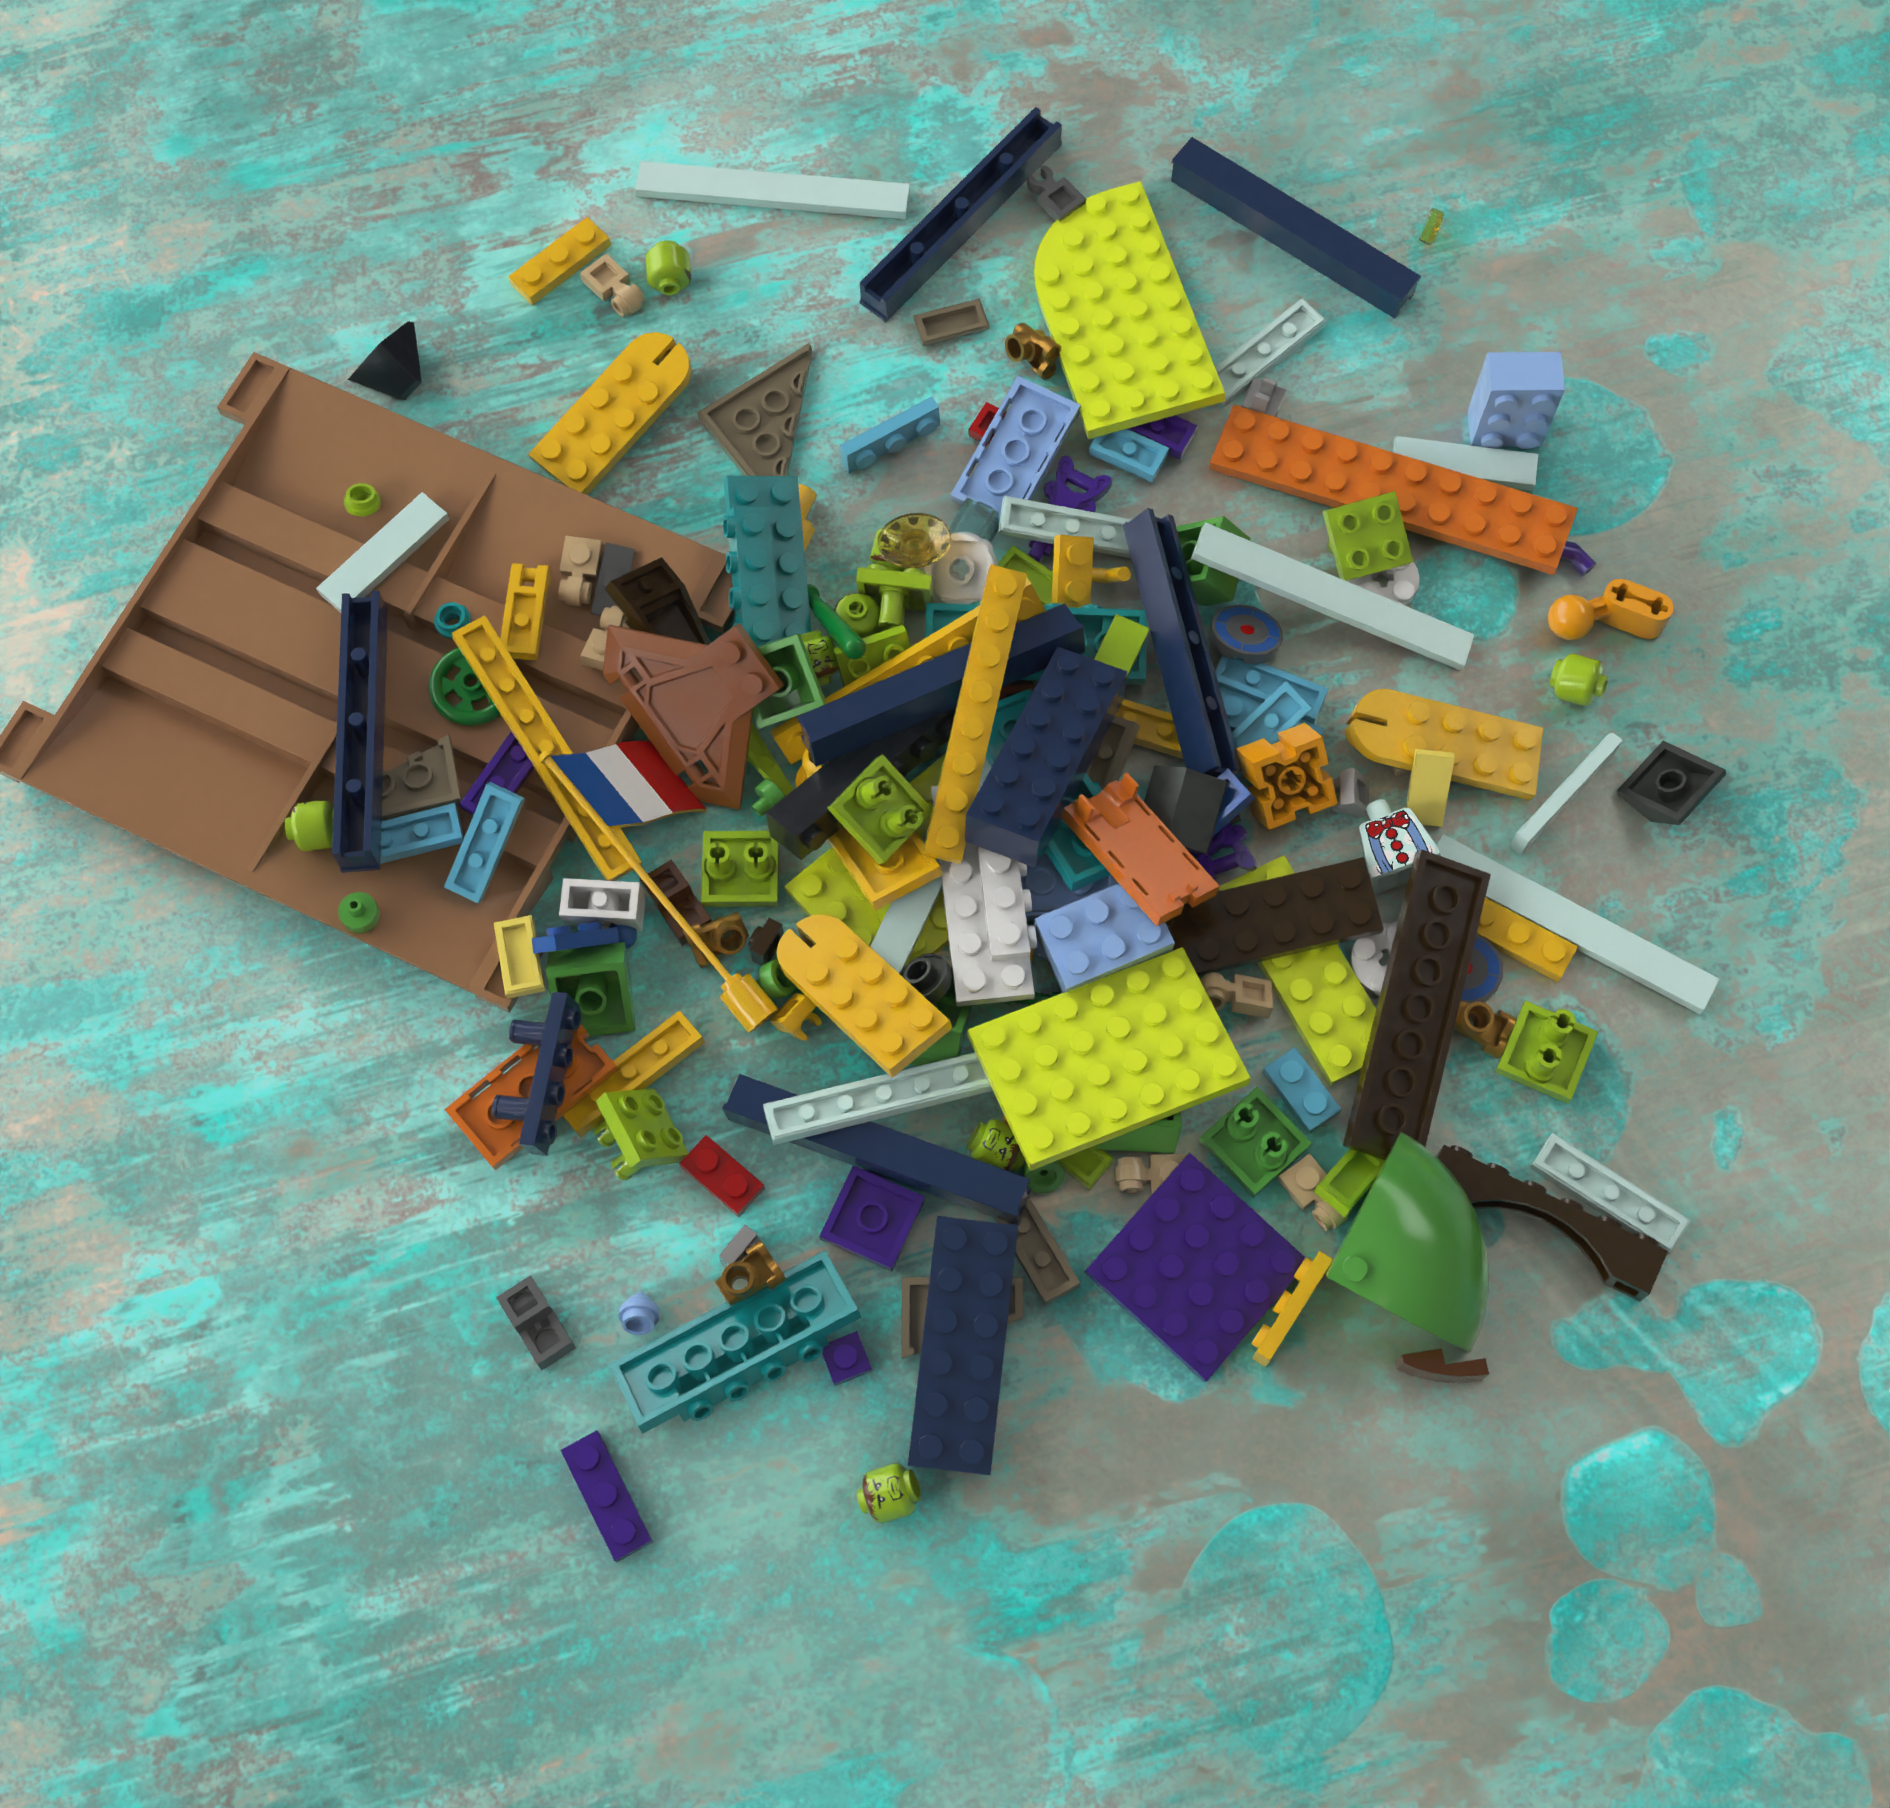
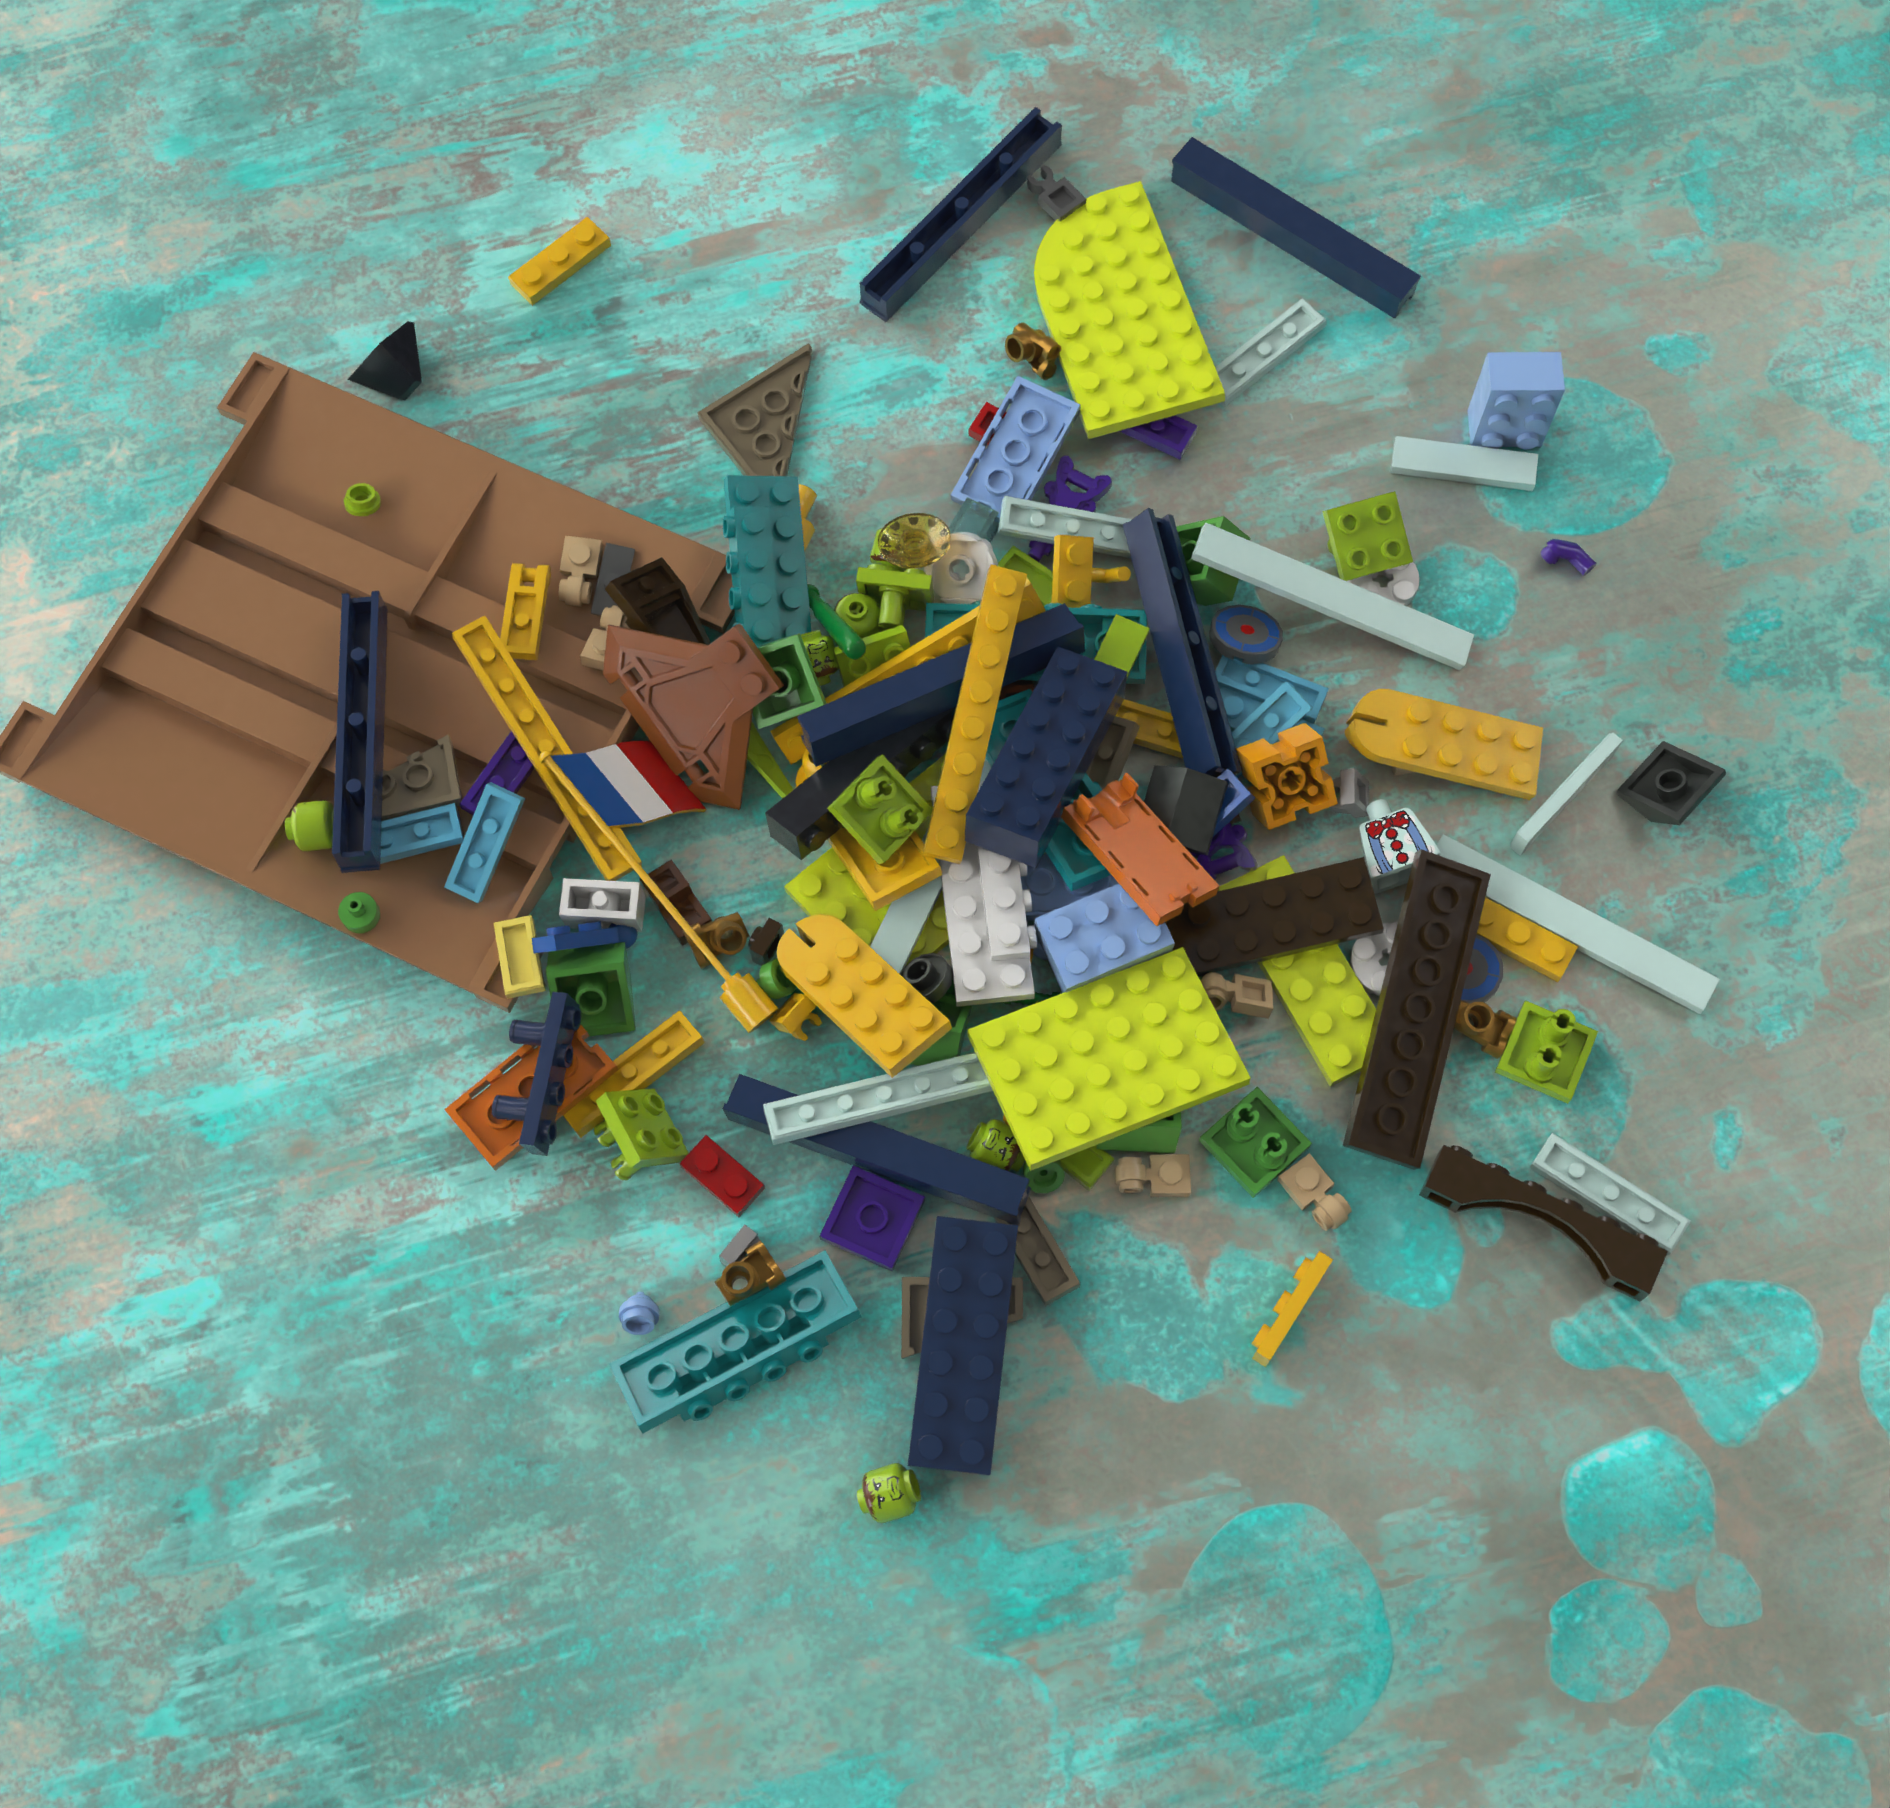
(384, 551): light aqua tile -> none
(440, 687): green plate -> none
(448, 612): teal plate -> none
(536, 1322): dark grey slope -> none
(606, 1496): dark purple plate -> none
(610, 279): tan plate -> none
(614, 412): yellow plate -> none
(668, 266): lime head -> none
(740, 869): lime plate -> none
(769, 796): bright green tile -> none
(773, 190): light aqua tile -> none
(846, 1358): dark purple plate -> none
(890, 435): medium azure plate -> none
(951, 322): dark tan tile -> none
(1131, 453): medium azure plate -> none
(1196, 1267): dark purple plate -> none
(1264, 396): light grey tile -> none
(1301, 1090): medium azure plate -> none
(1349, 1180): lime tile -> none
(1418, 1247): bright green brick -> none
(1430, 497): orange plate -> none
(1430, 785): light yellow tile -> none
(1431, 226): clear yellow tile -> none
(1432, 1366): reddish brown slope -> none
(1578, 679): lime head -> none
(1622, 606): light orange beam -> none

